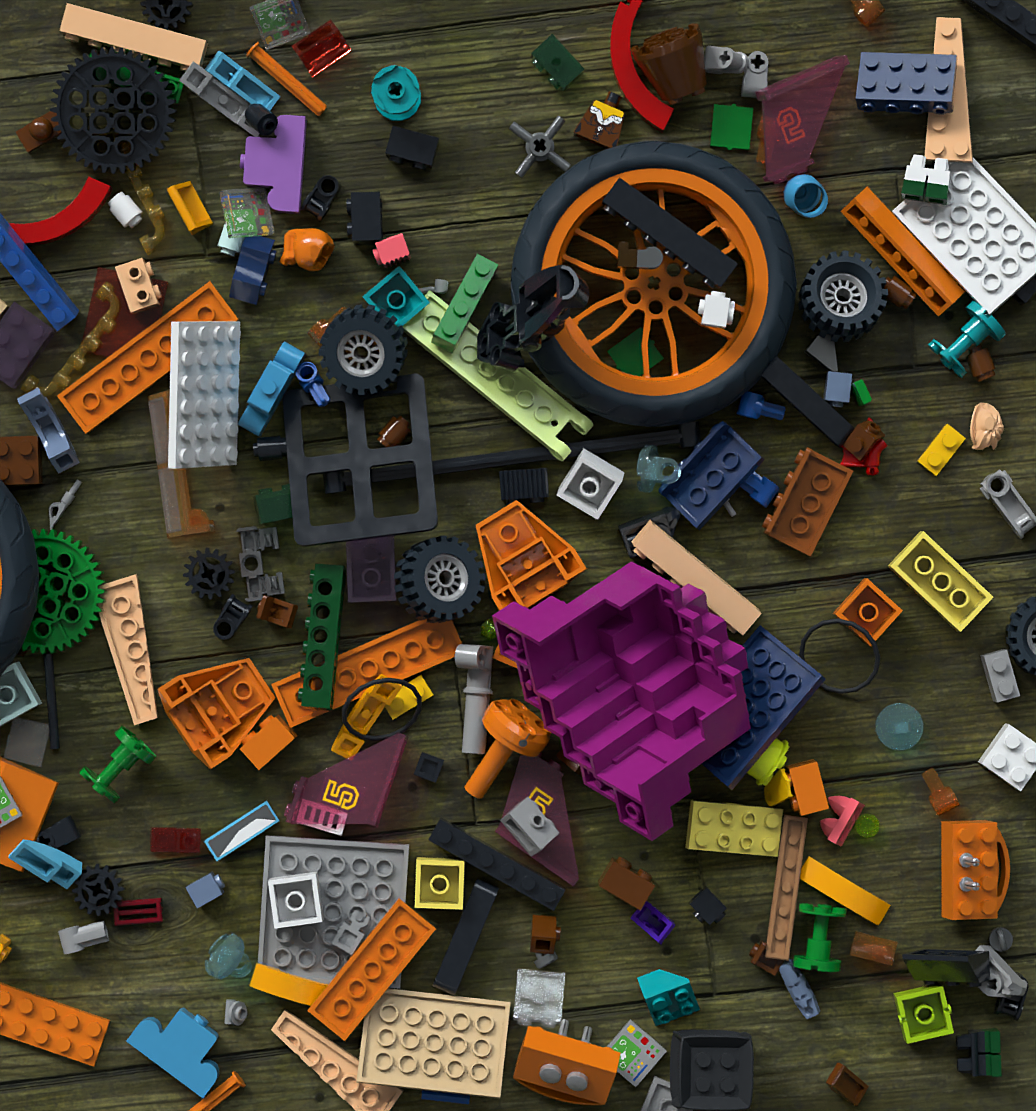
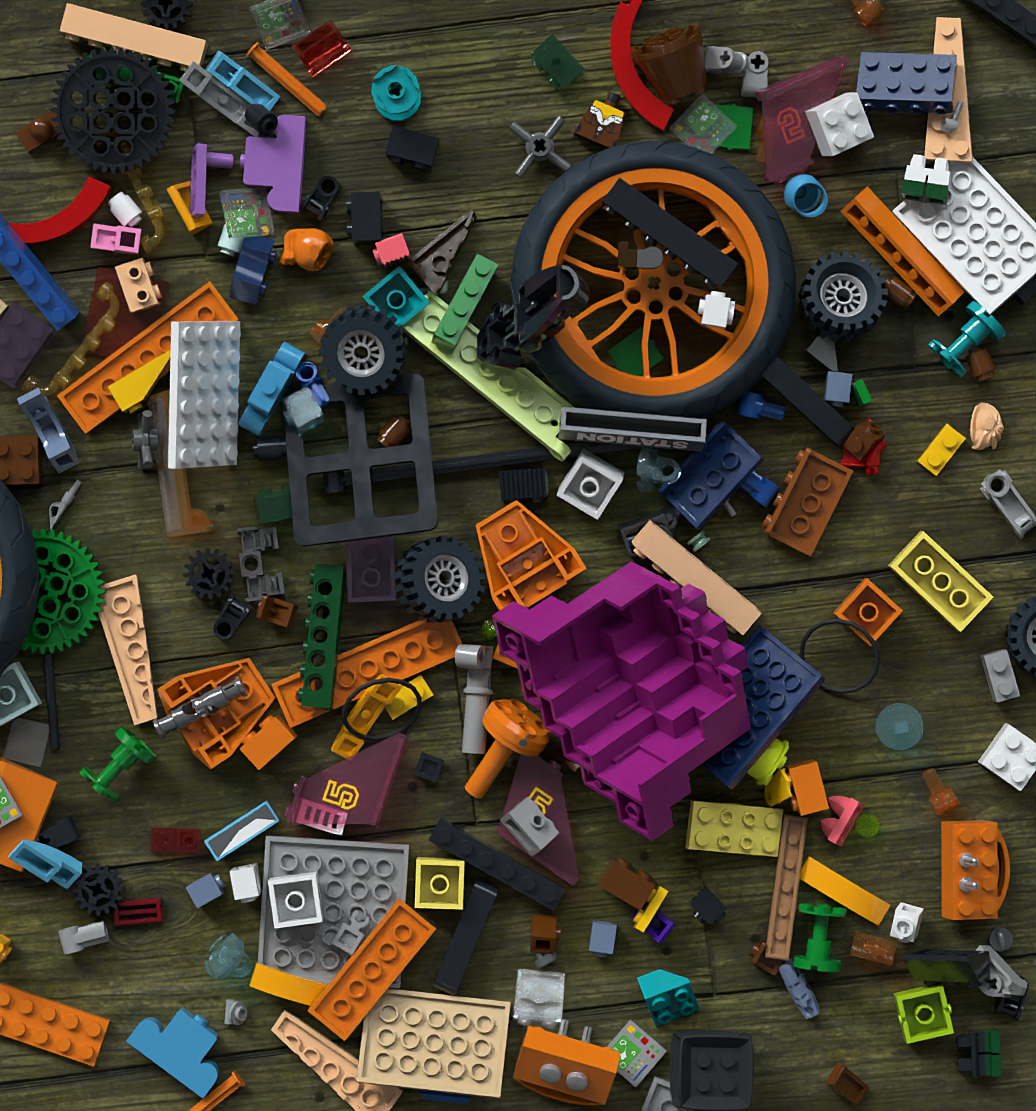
(116, 239): none -> bright pink brick
(138, 385): none -> yellow slope
(144, 439): none -> dark grey bar
(199, 160): none -> medium lavender piece
(204, 705): none -> dark grey piece
(246, 882): none -> white brick
(302, 410): none -> clear light blue head
(438, 257): none -> dark brown wing
(602, 938): none -> sand blue brick
(632, 429): none -> dark grey brick
(644, 916): none -> yellow plate
(698, 541): none -> sand green bush
(703, 125): none -> clear tile
(839, 124): none -> white brick
(906, 922): none -> white brick
(952, 123): none -> light grey hand

